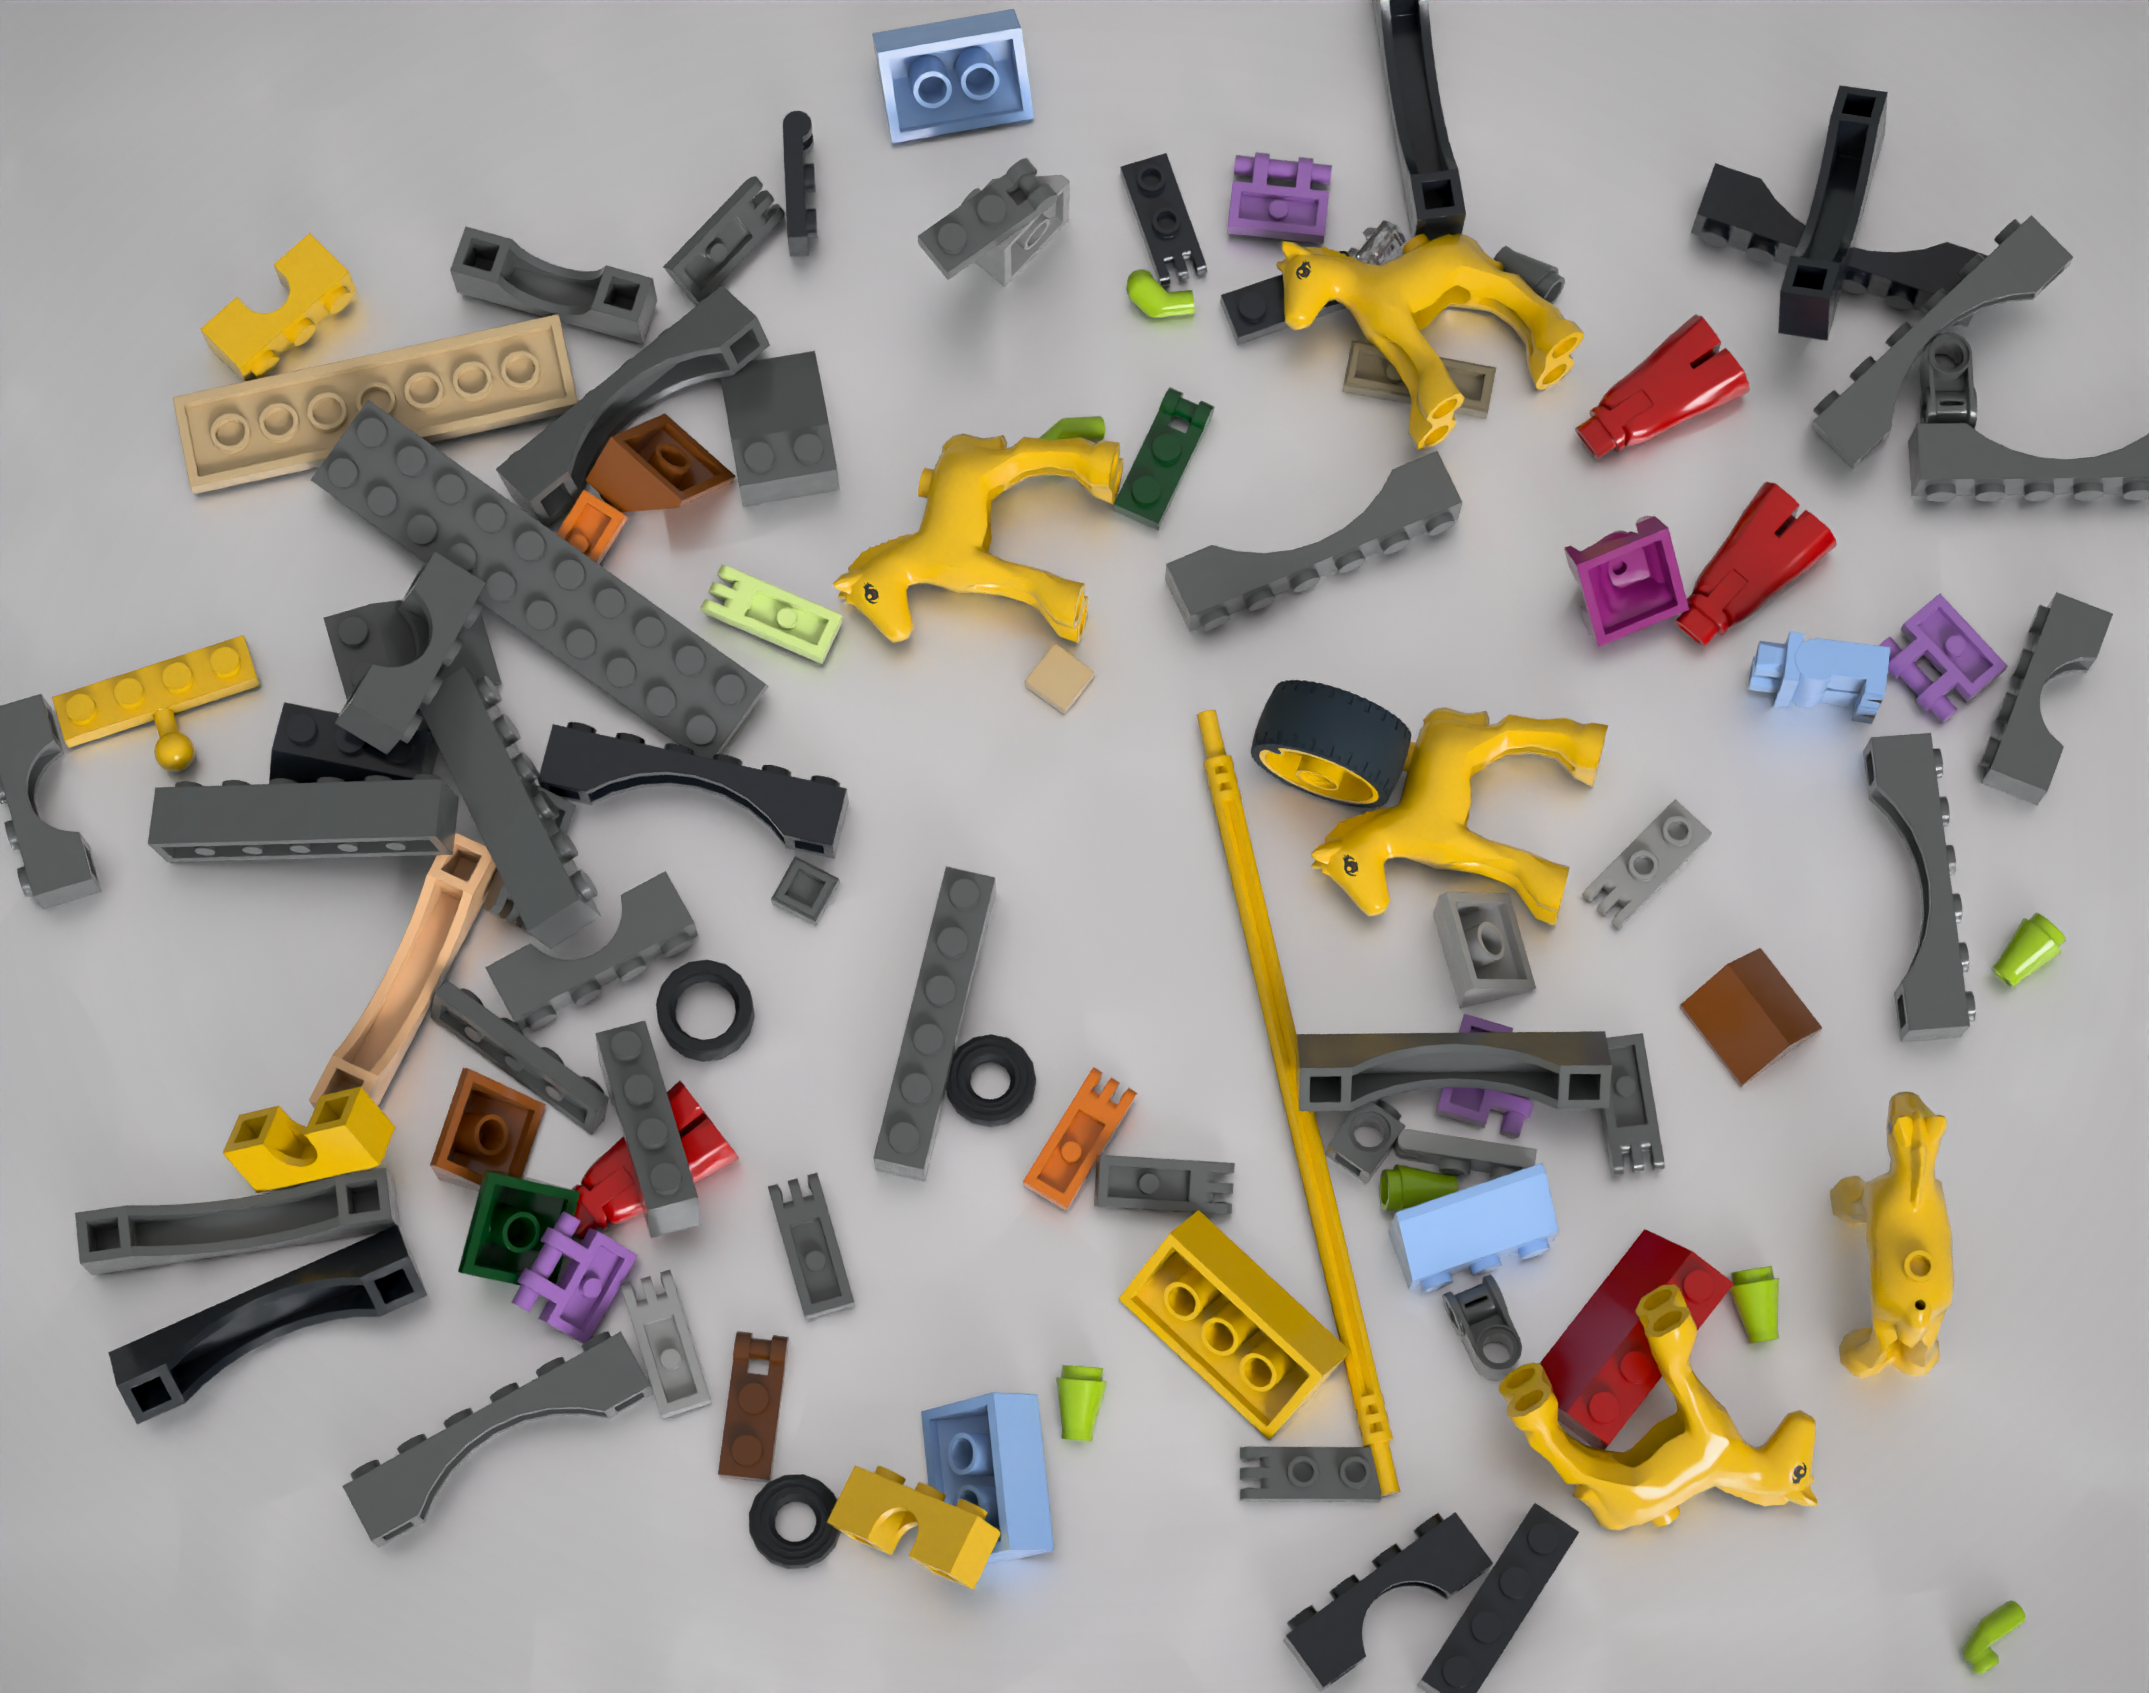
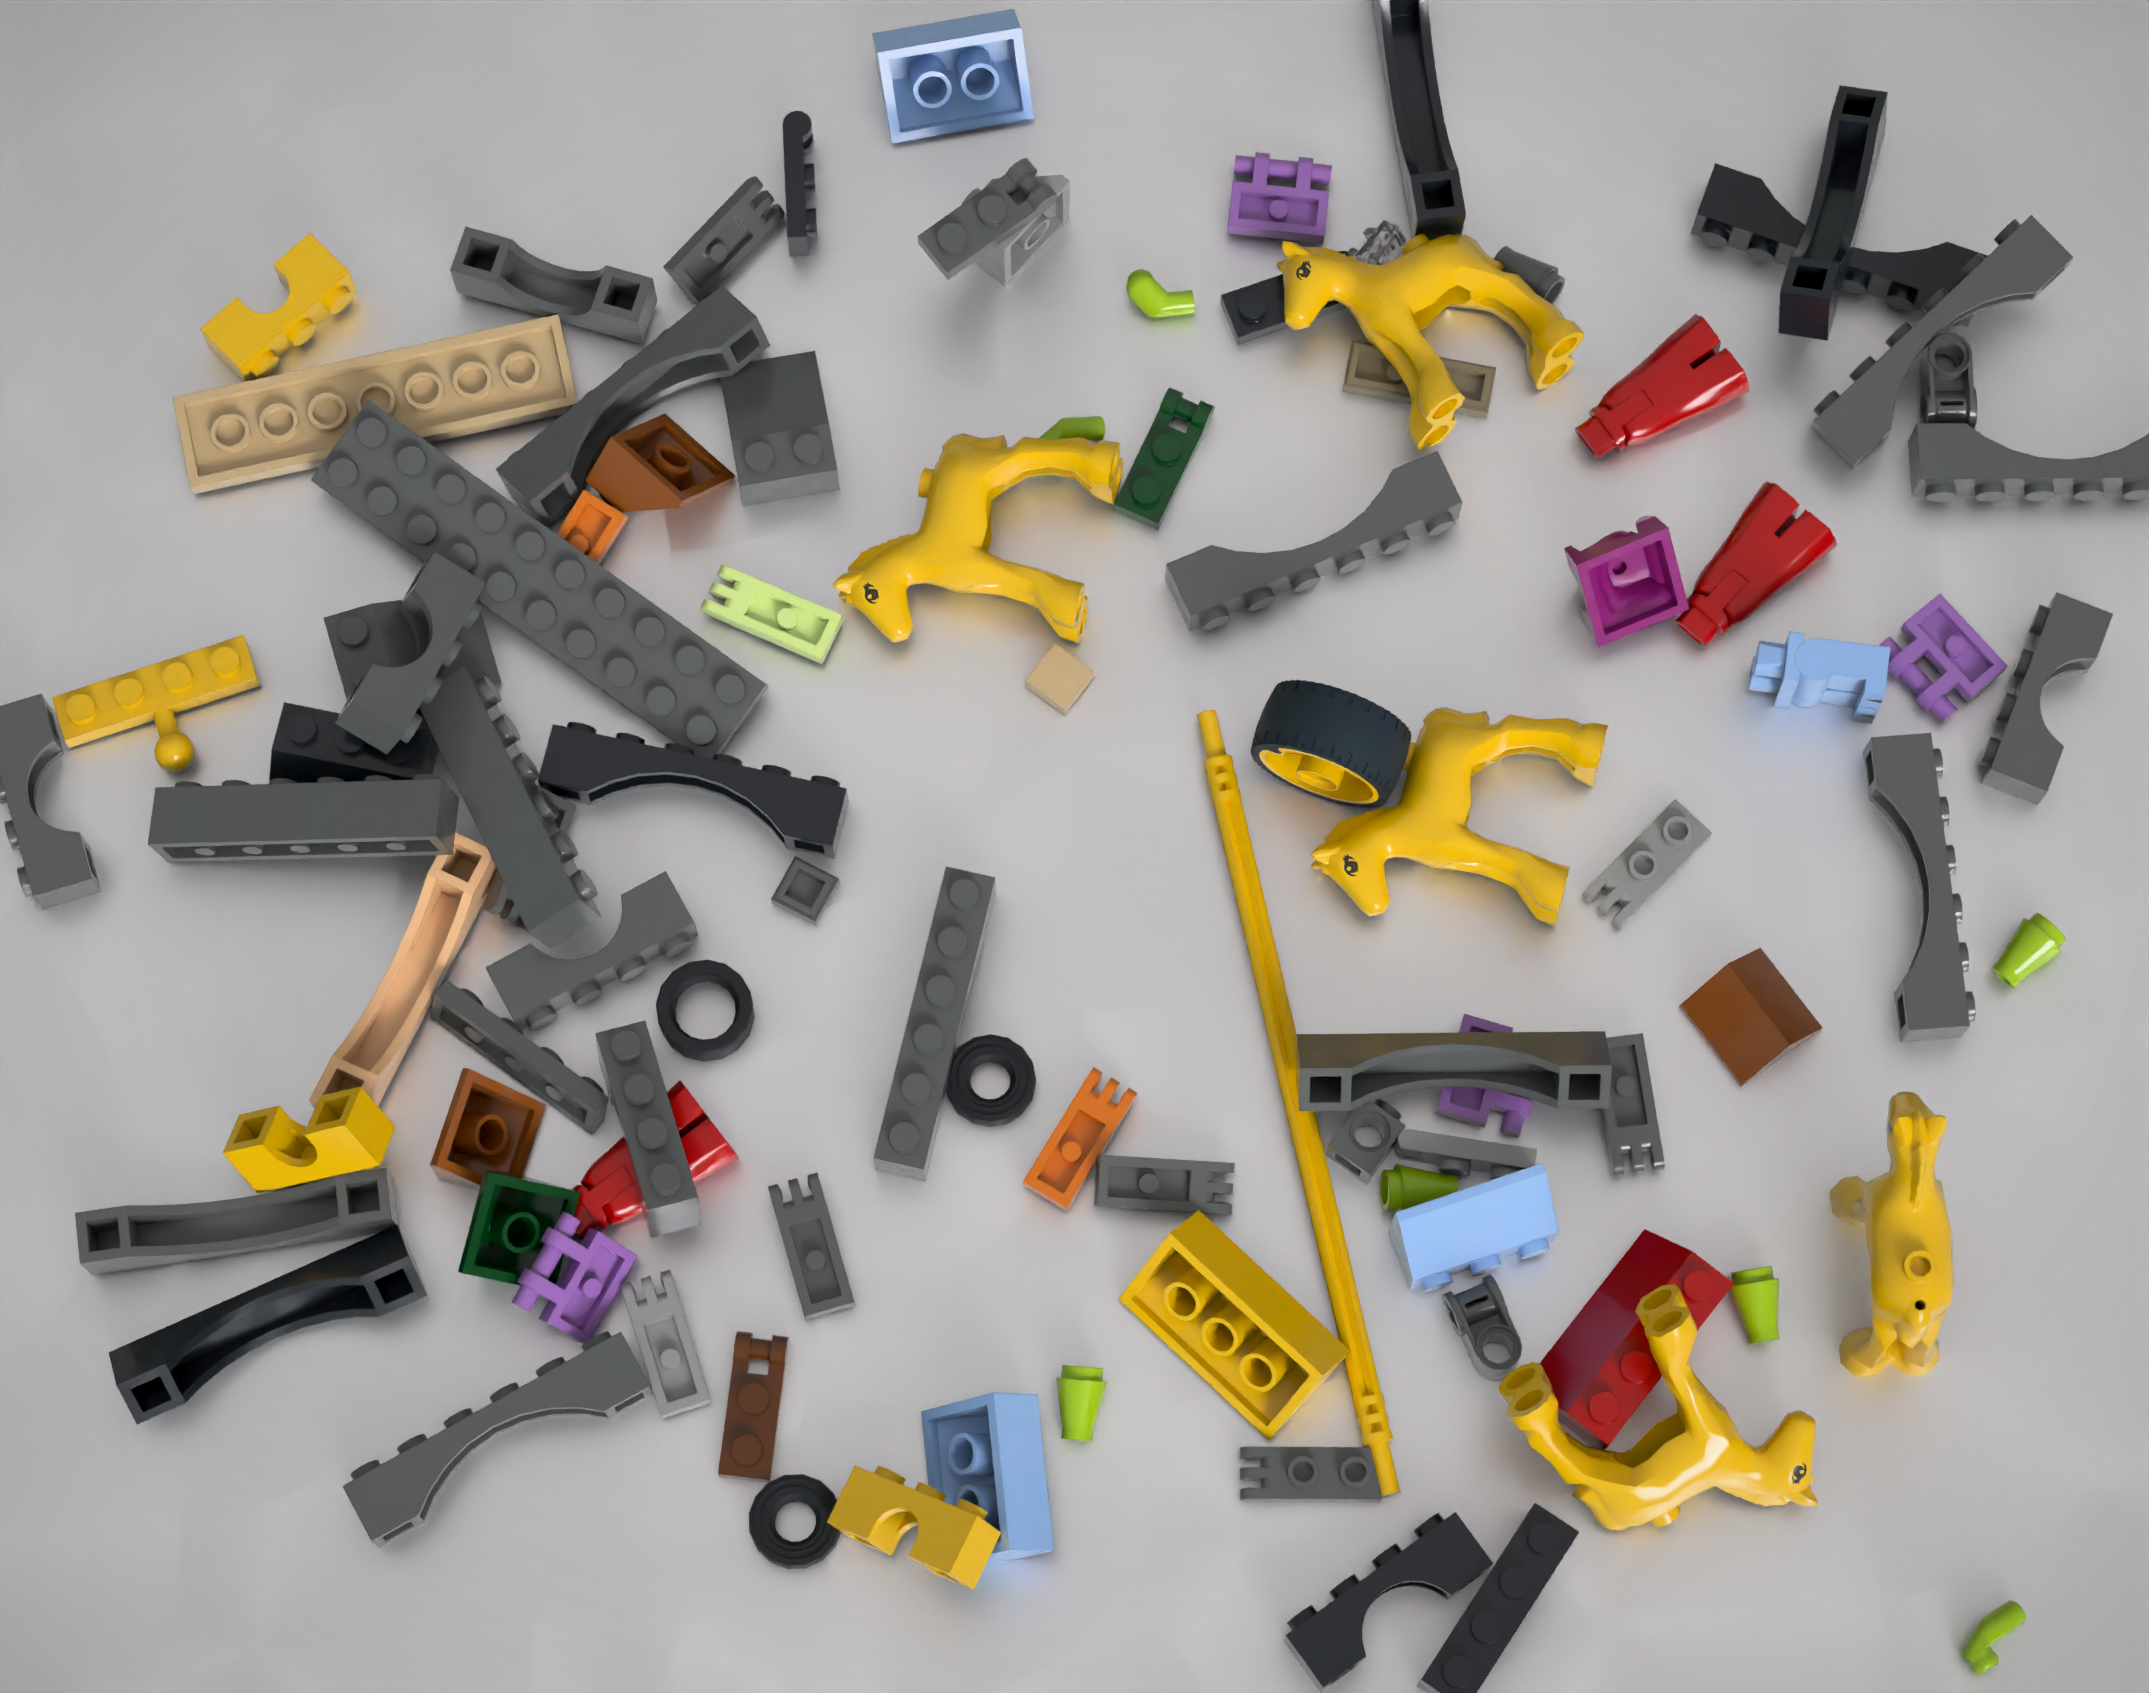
(1162, 217): black hinge -> none
(1482, 946): light grey slope -> none

